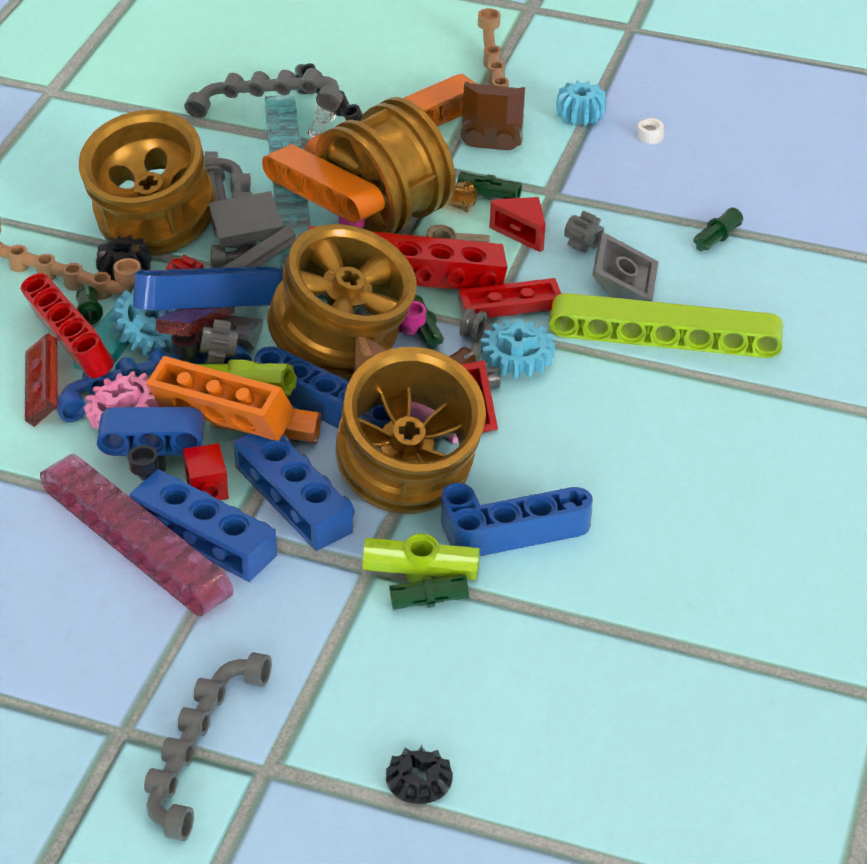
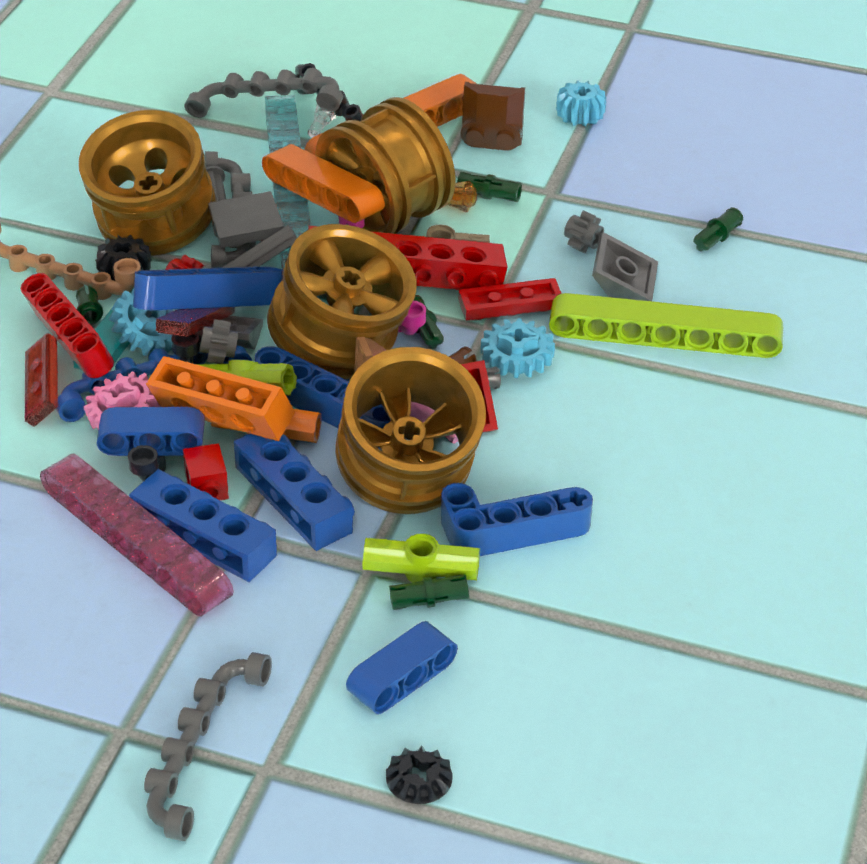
(401, 667): none -> blue beam
(473, 324): dark grey bush -> none
(489, 20): medium nougat bar -> none
(519, 220): red slope -> none
(650, 131): white axle -> none

